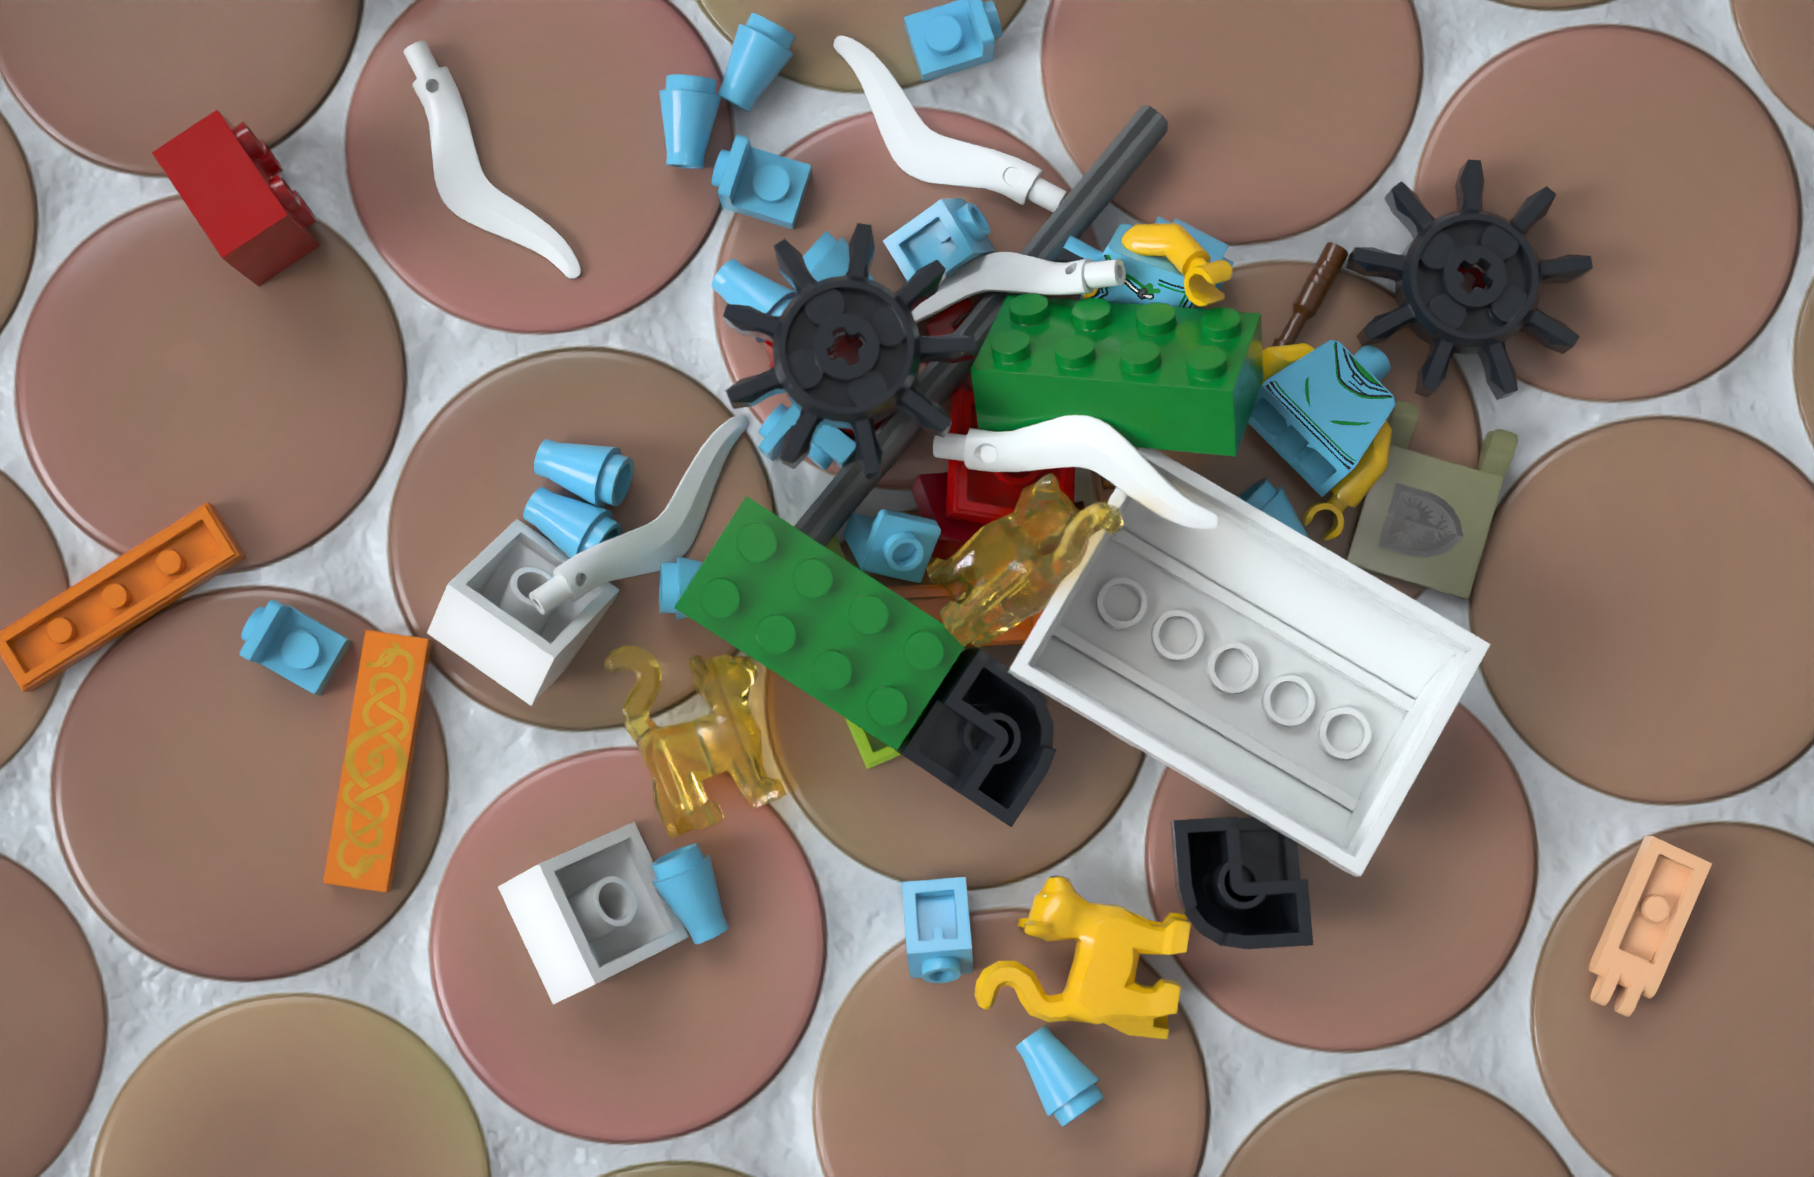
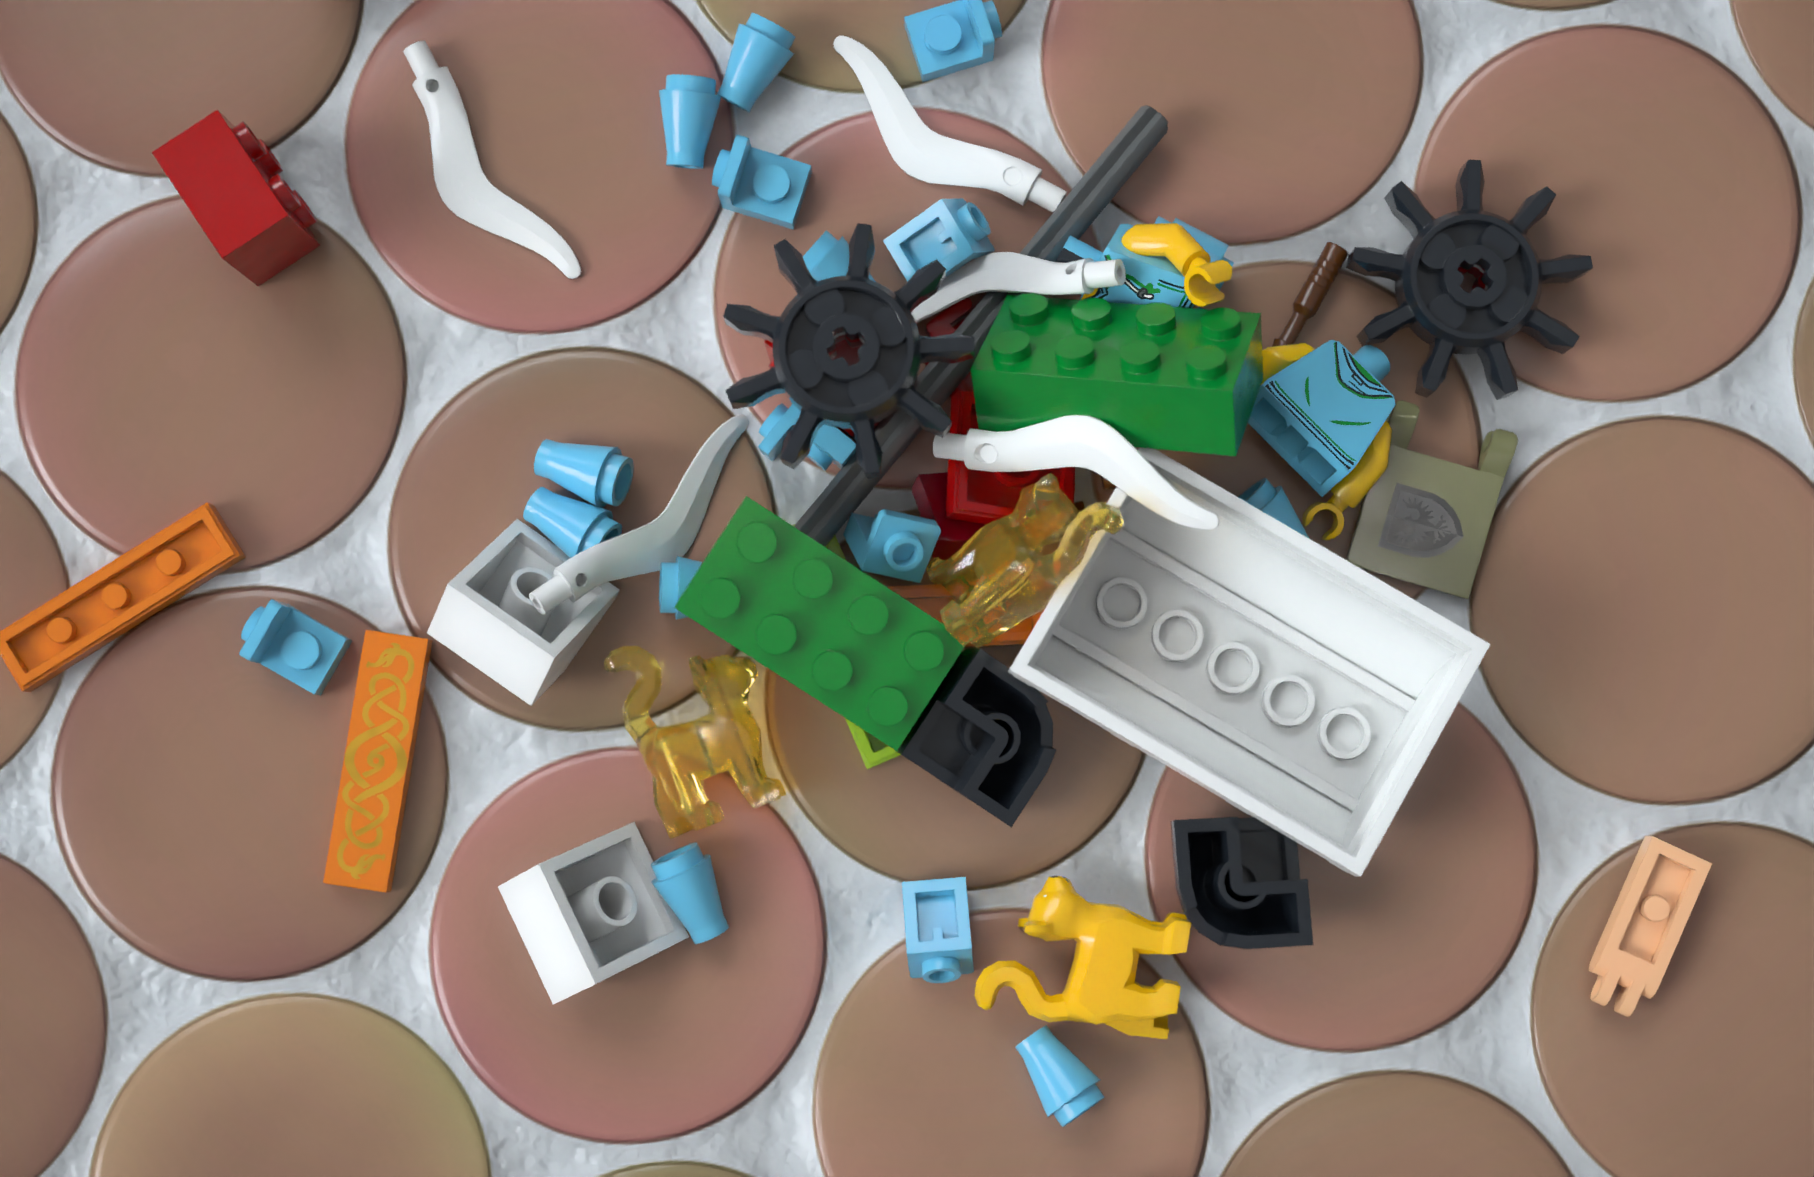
(746, 287): medium azure cone -> none

